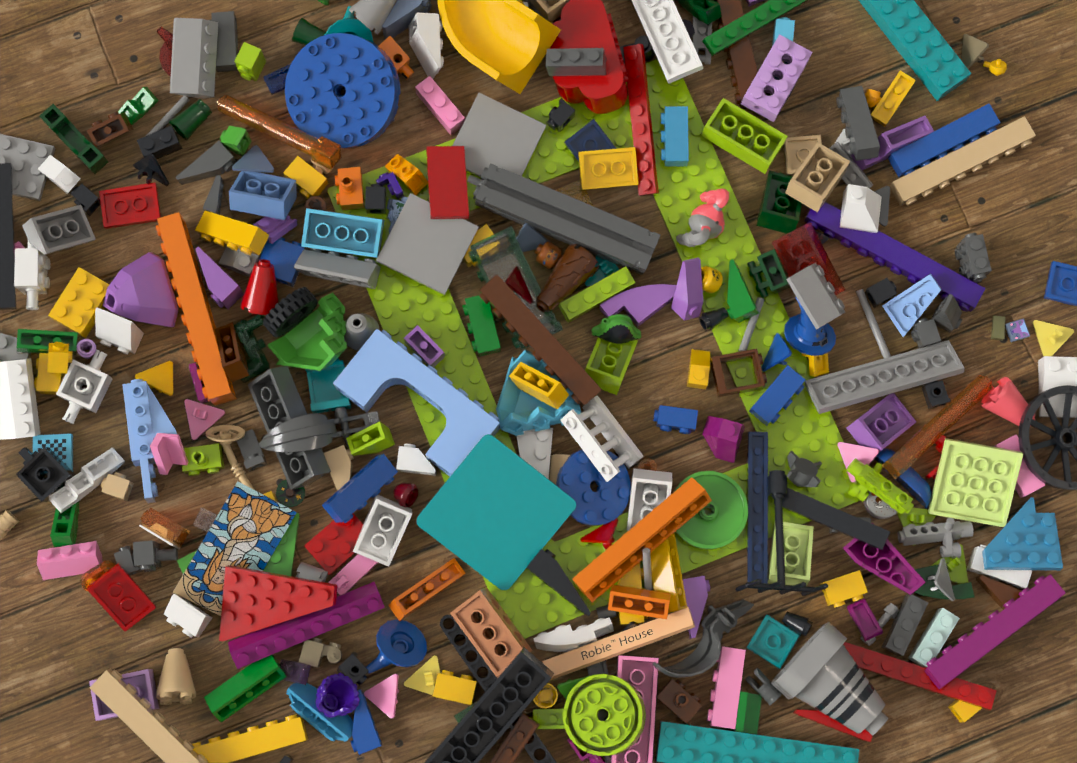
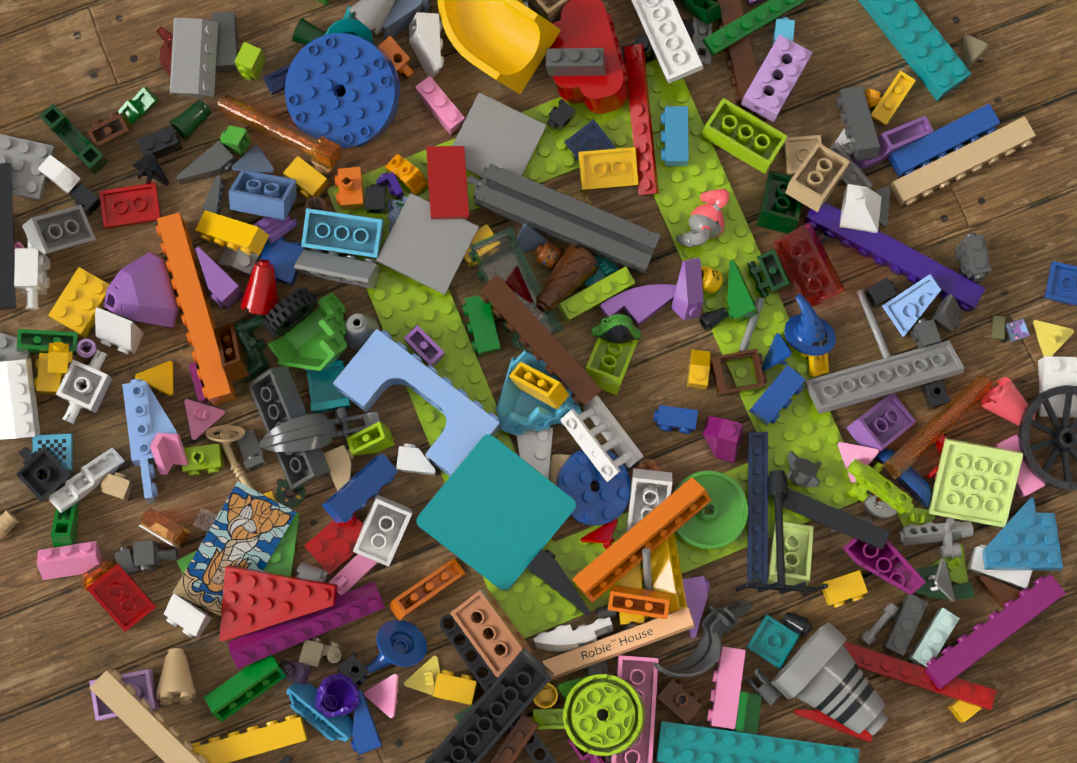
(173, 111): light grey bar -> none
(406, 494): dark red cone -> none
(816, 295): light grey slope -> none
(864, 619): magenta tile -> none
(996, 67): yellow piece -> none

